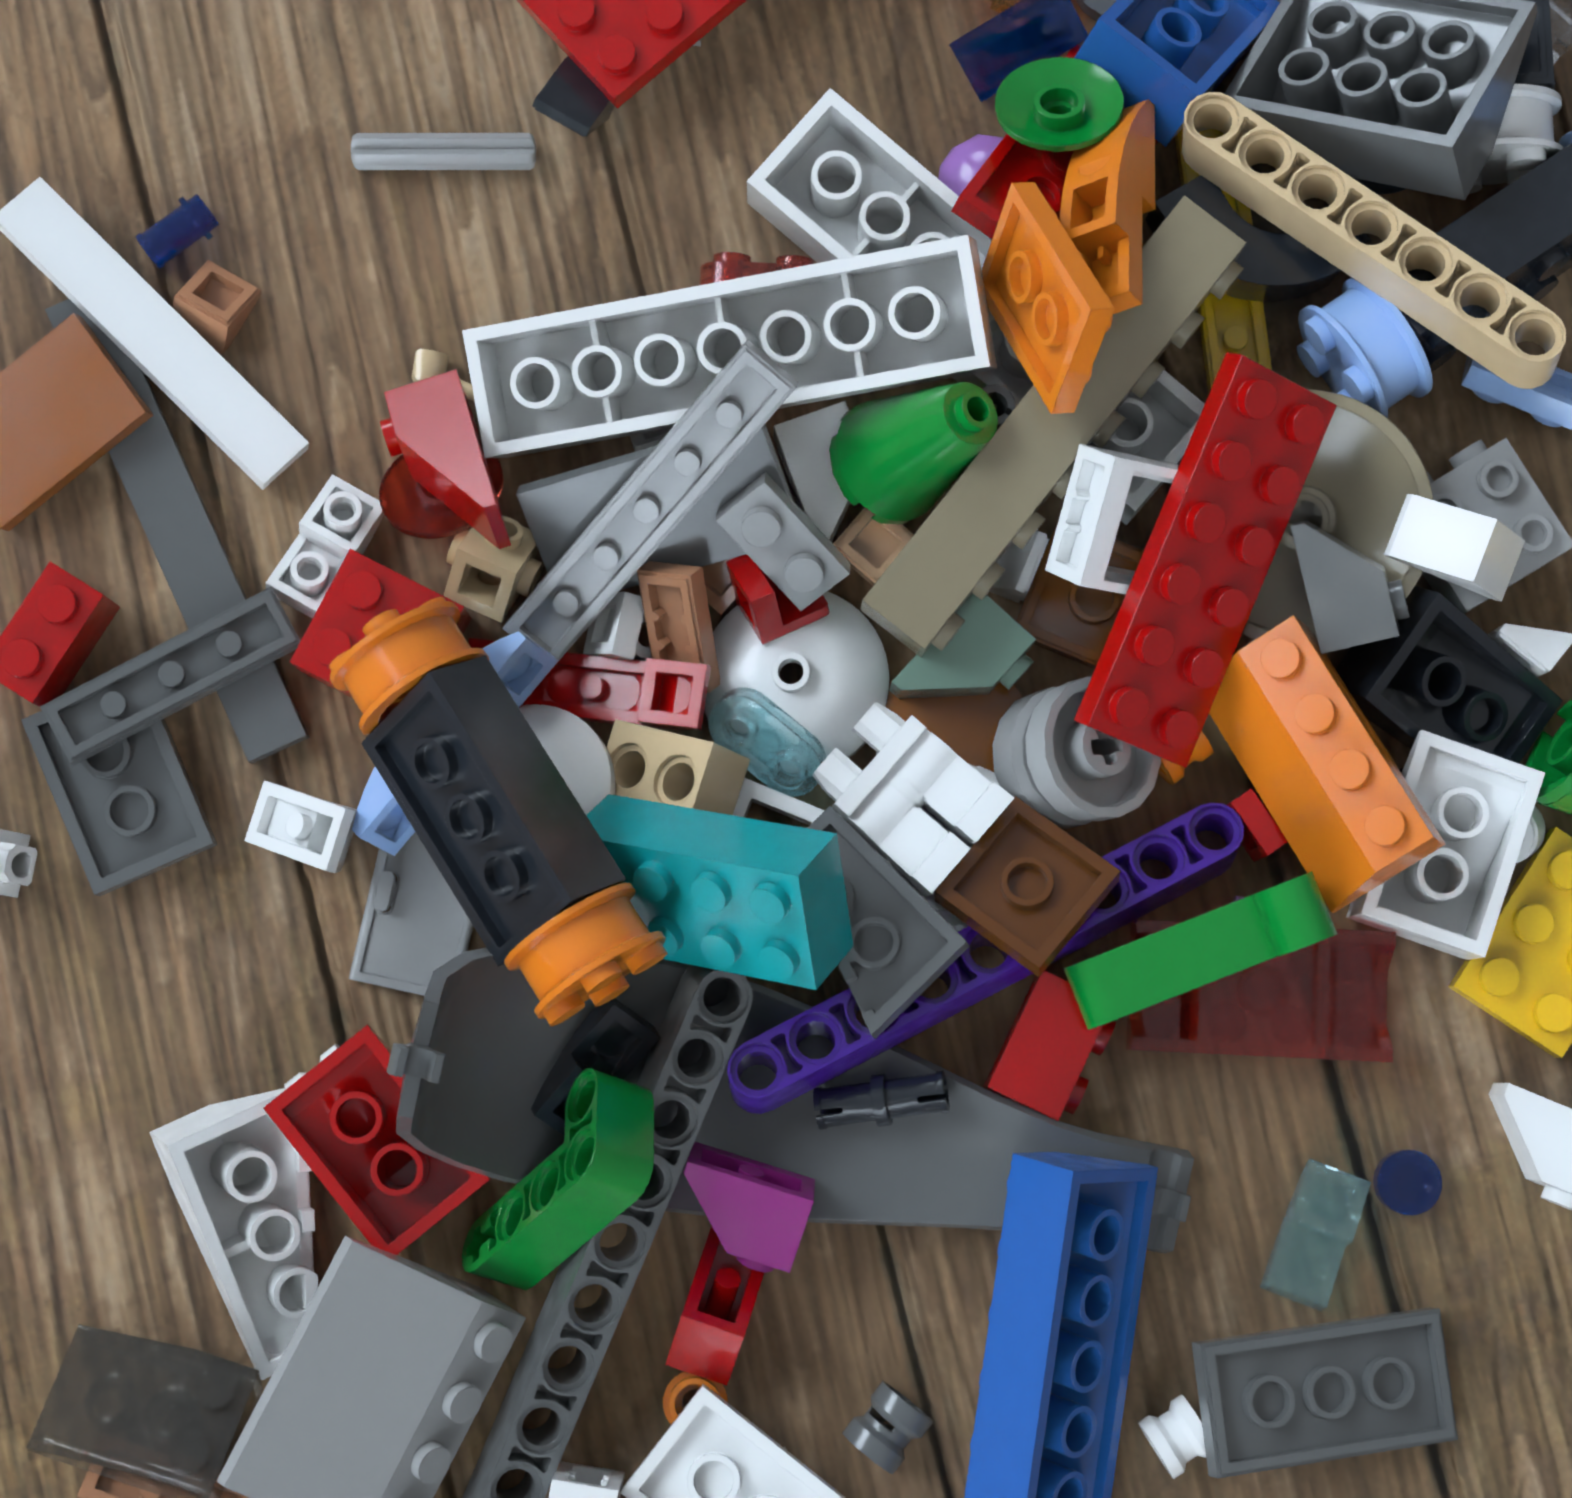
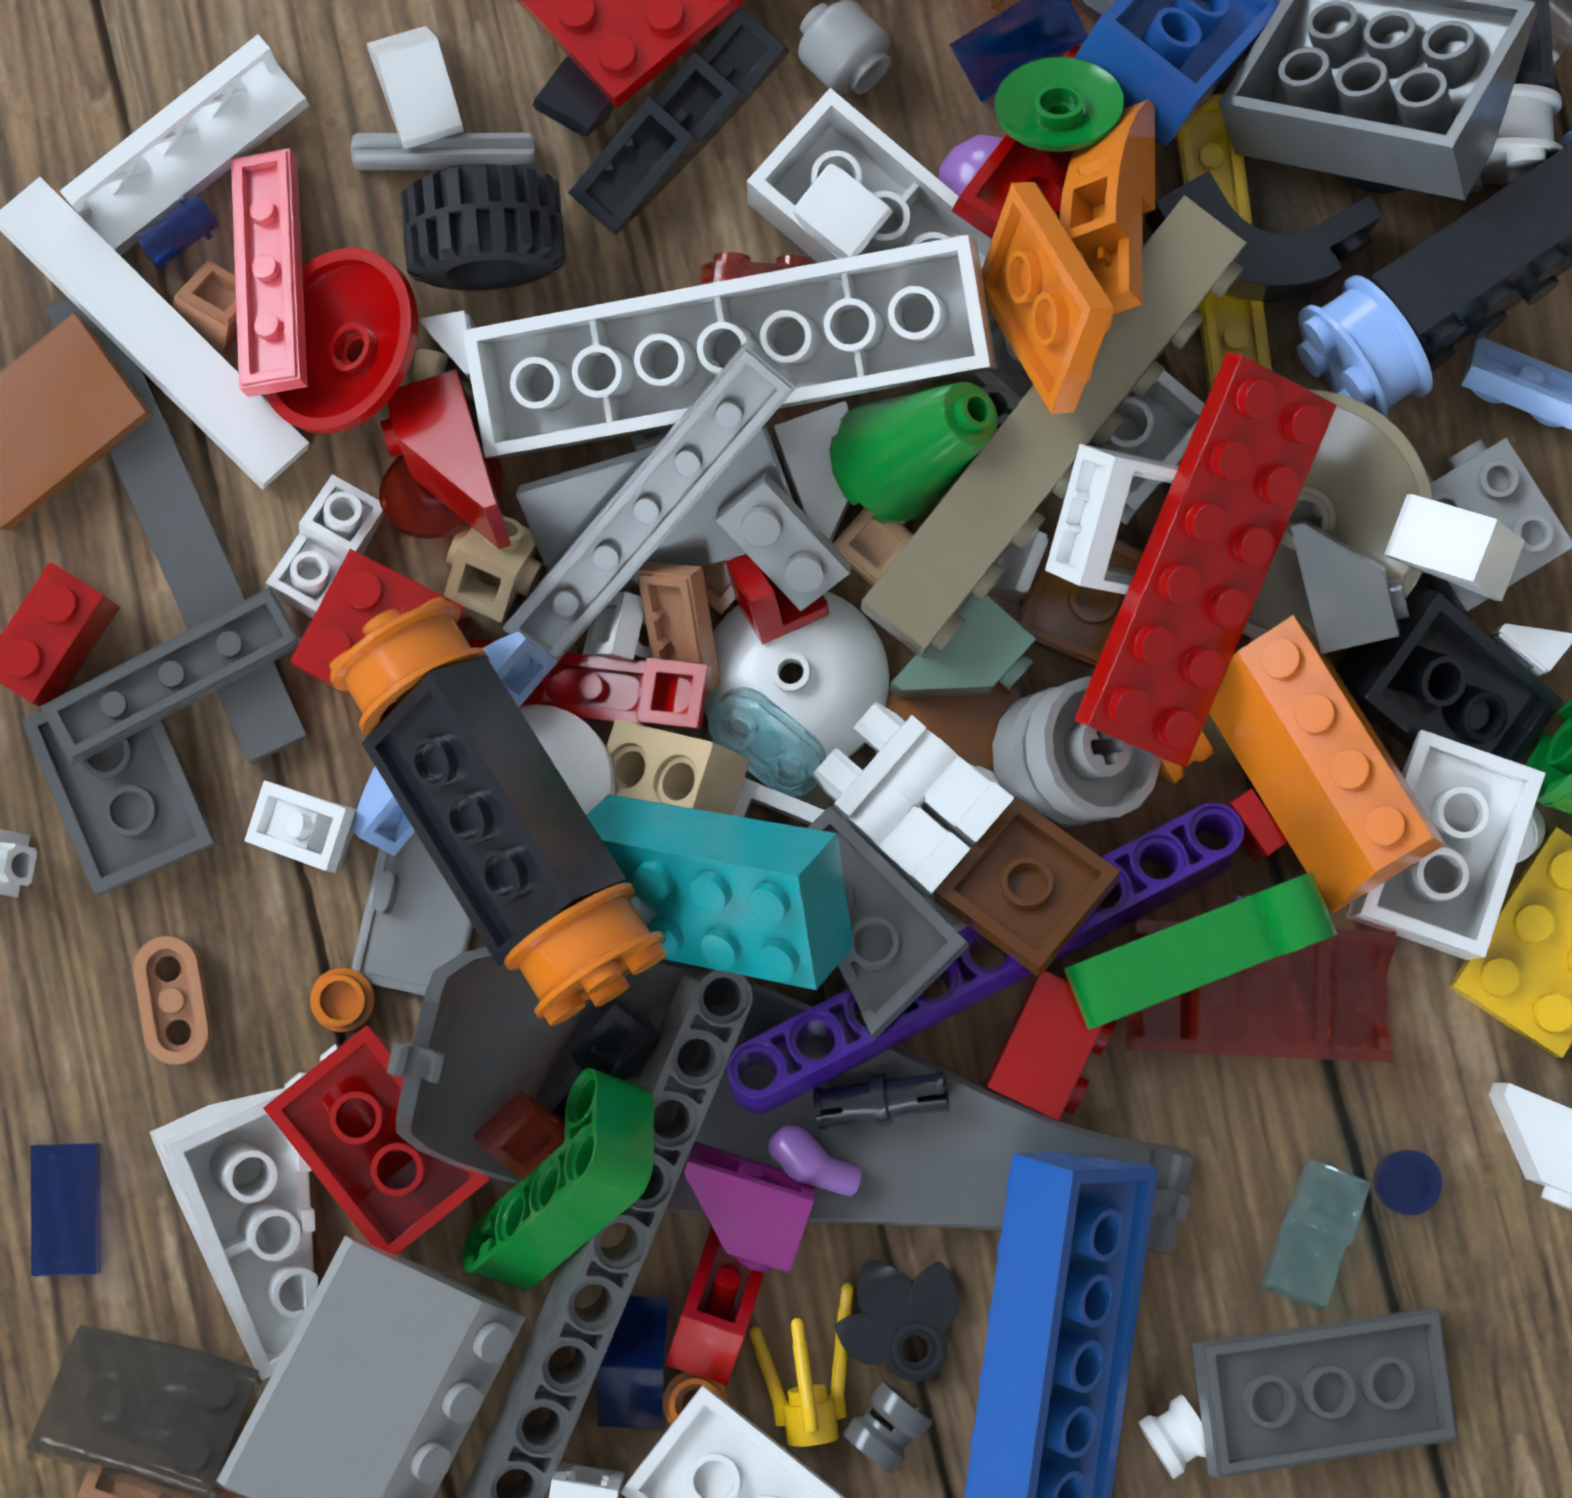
(65, 1209): none -> clear blue tile
(167, 1002): none -> nougat plate
(186, 145): none -> white fence
(268, 273): none -> coral tile
(342, 999): none -> orange plate
(357, 340): none -> red dish
(416, 86): none -> white slope
(447, 333): none -> white slope
(483, 227): none -> black tyre
(521, 1134): none -> clear red tile
(634, 1366): none -> clear blue slope
(678, 122): none -> black slope
(809, 1412): none -> yellow plant
(810, 1164): none -> medium lavender arm
(841, 212): none -> white slope
(844, 47): none -> light grey head
(897, 1310): none -> black plate
(1381, 266): tan beam -> none

